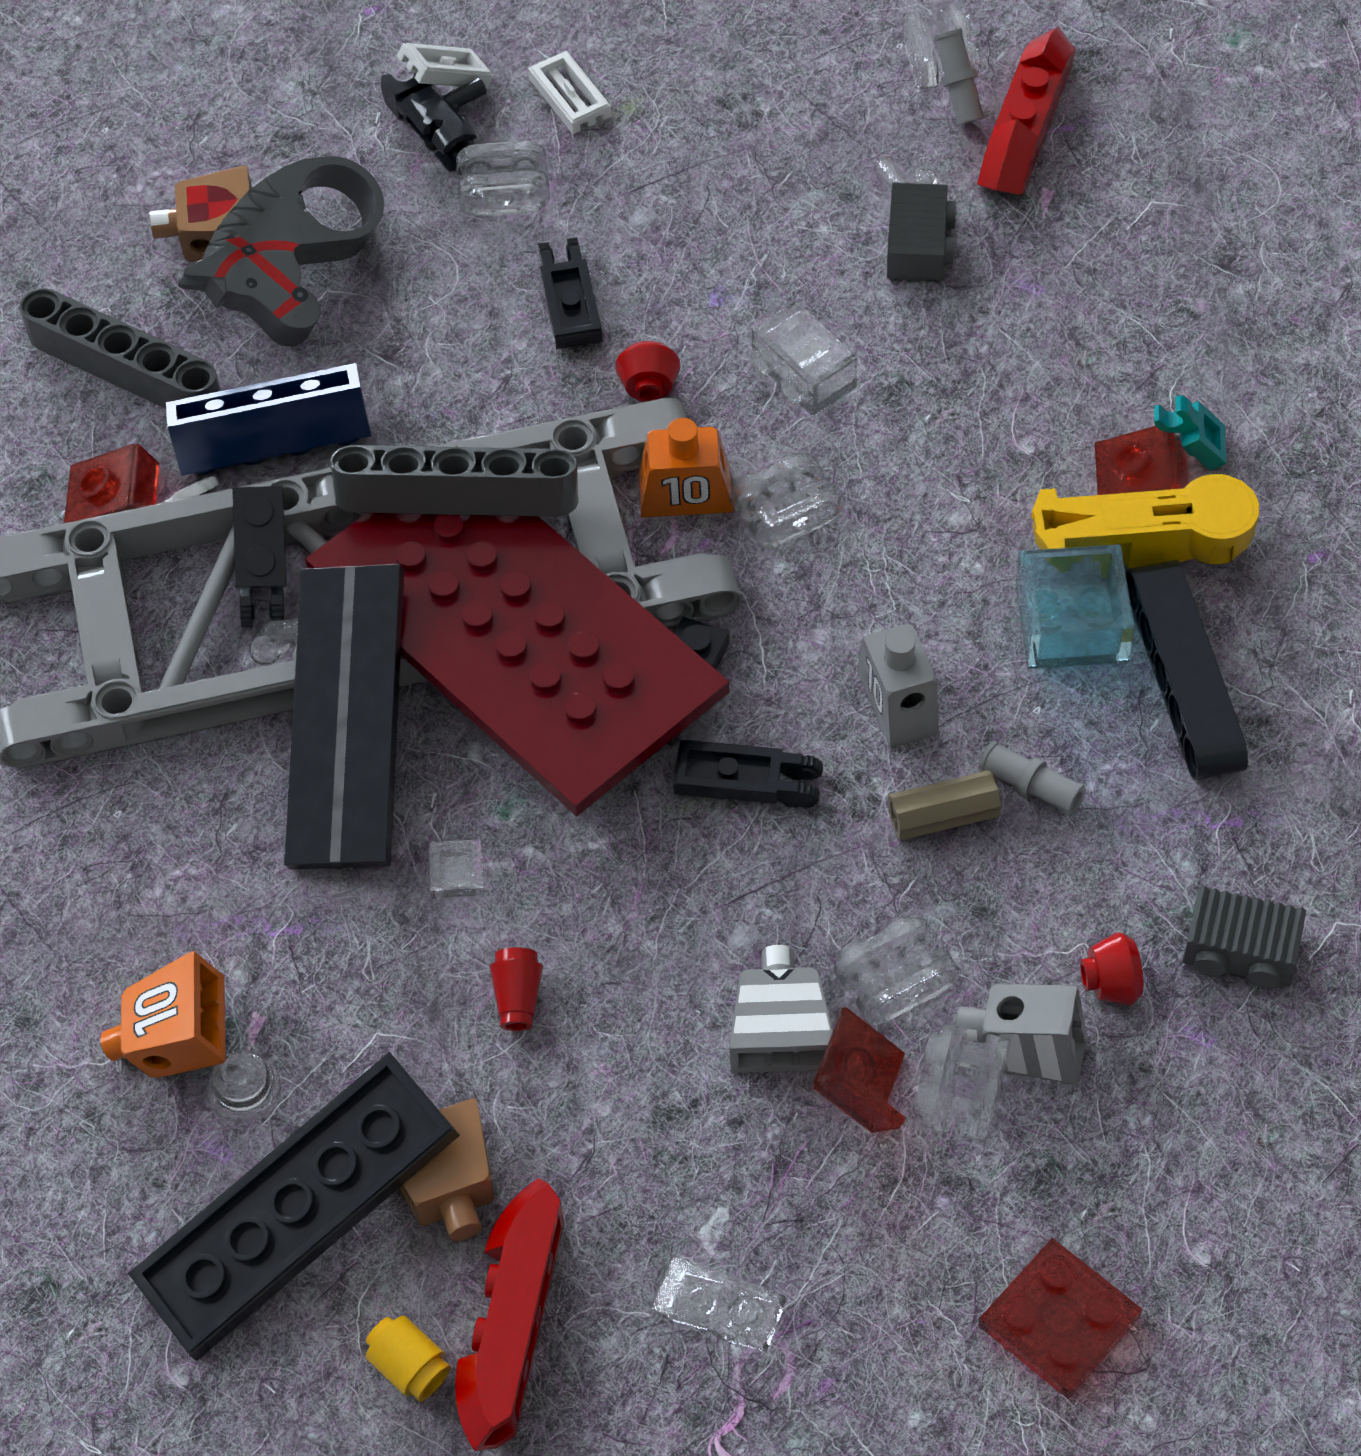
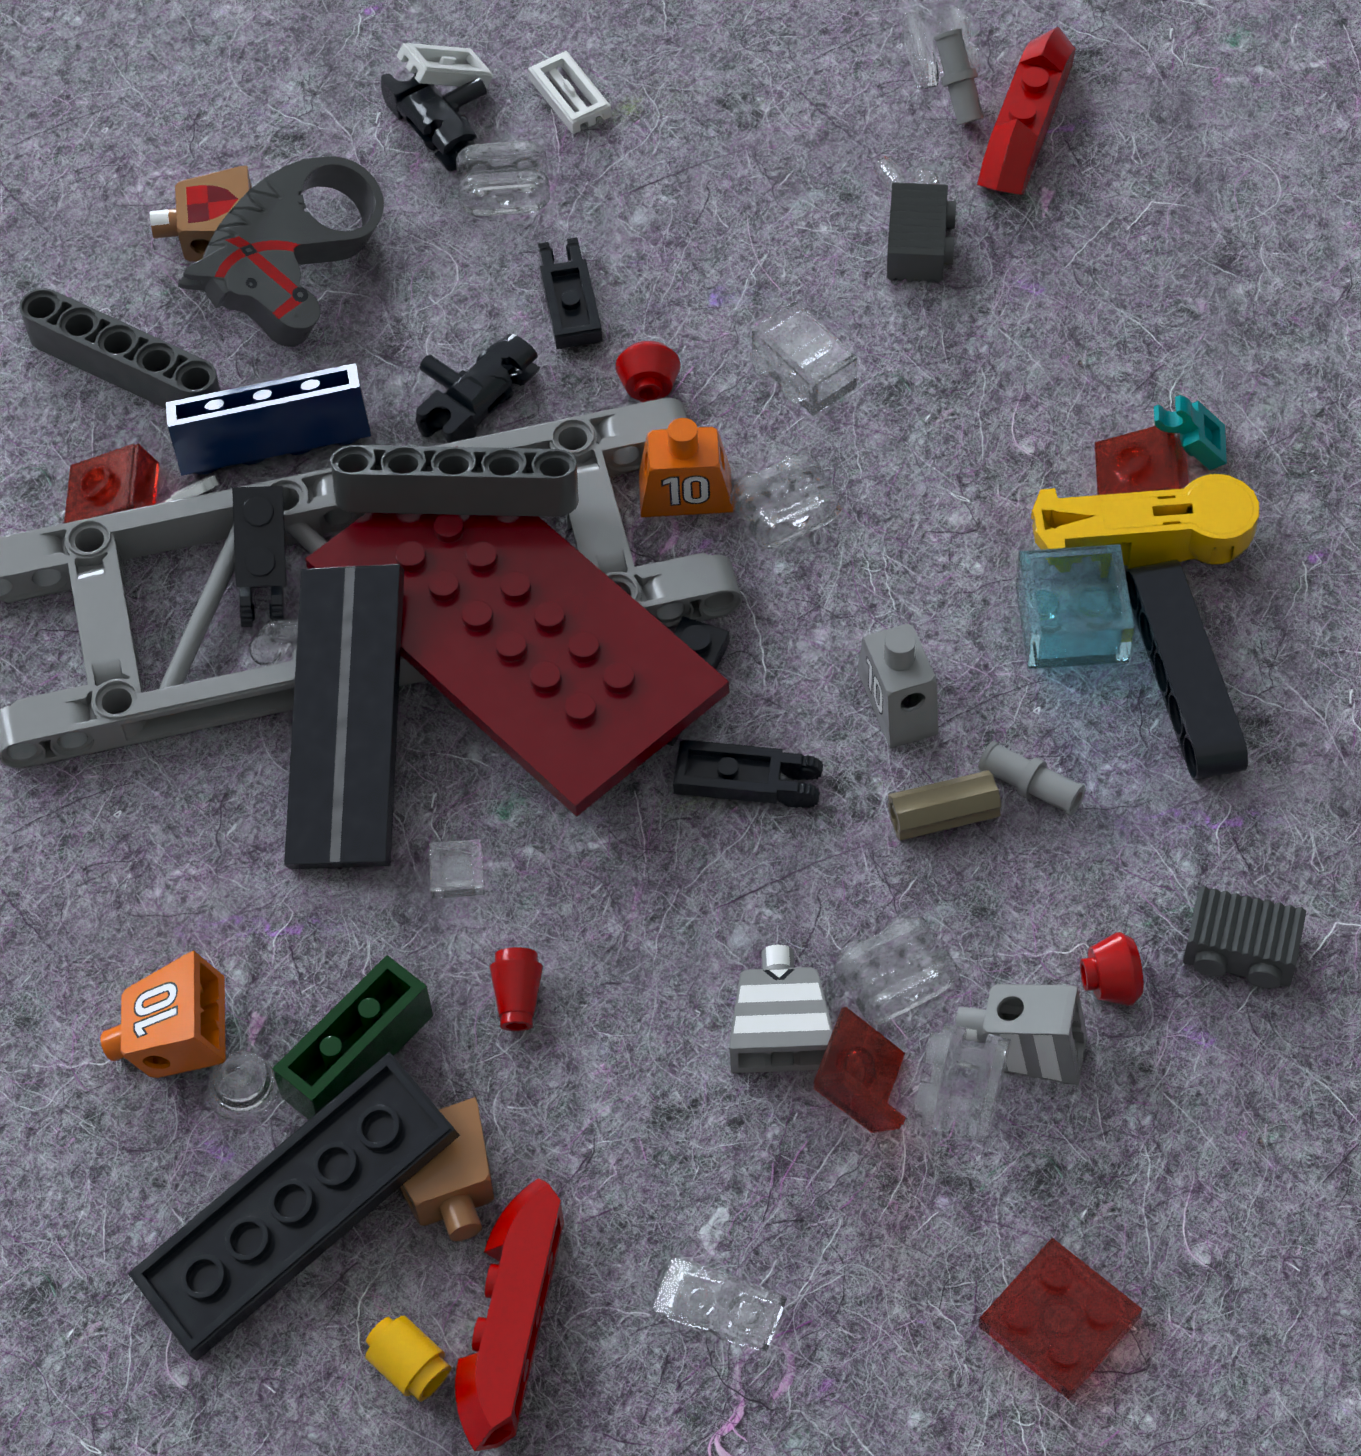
(353, 1036): none -> dark green brick
(476, 392): none -> black piece

